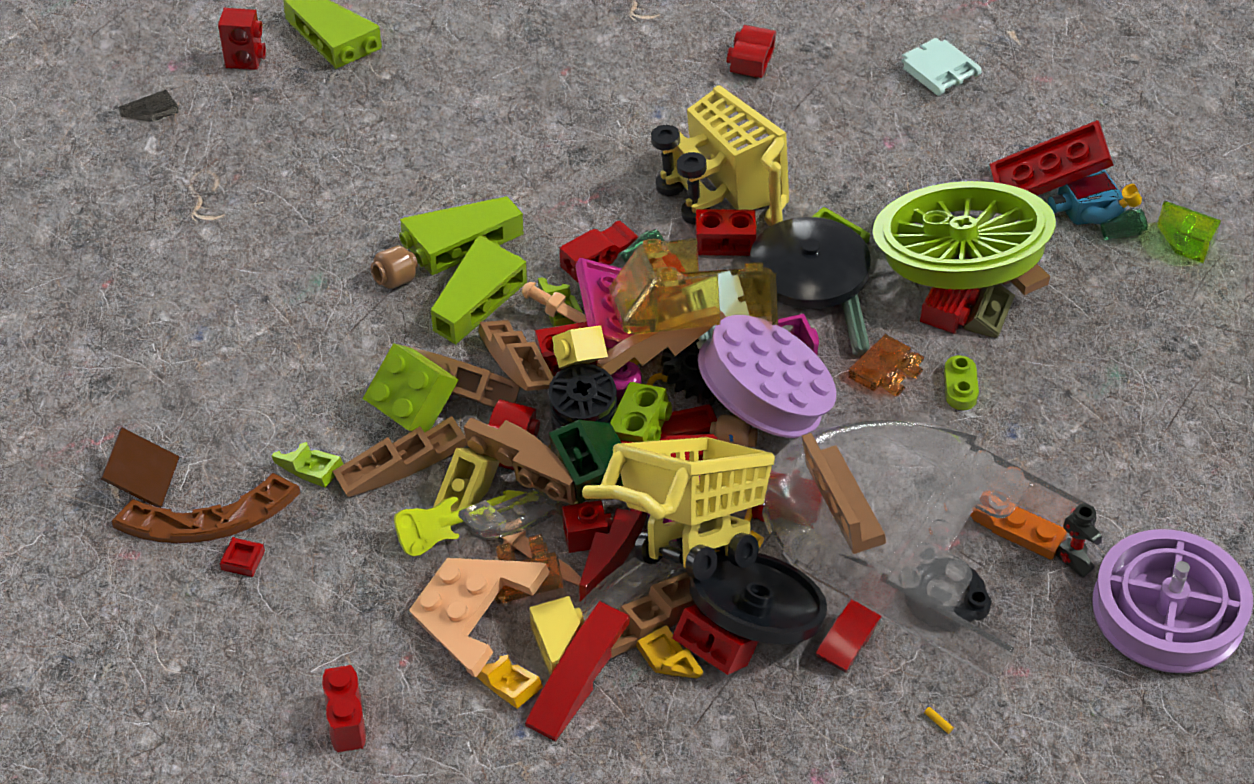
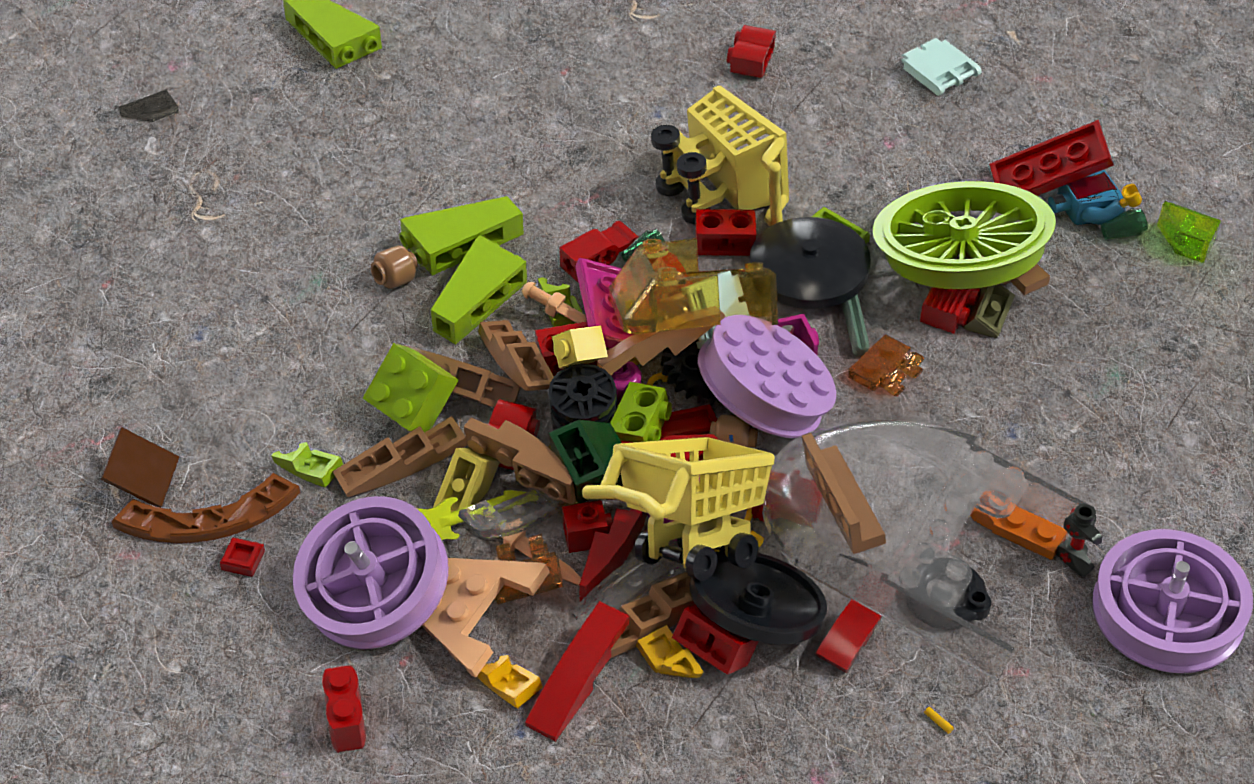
(241, 38): red brick -> none
(370, 572): none -> lavender wheel
(554, 628): light yellow slope -> none
(961, 382): lime plate -> none

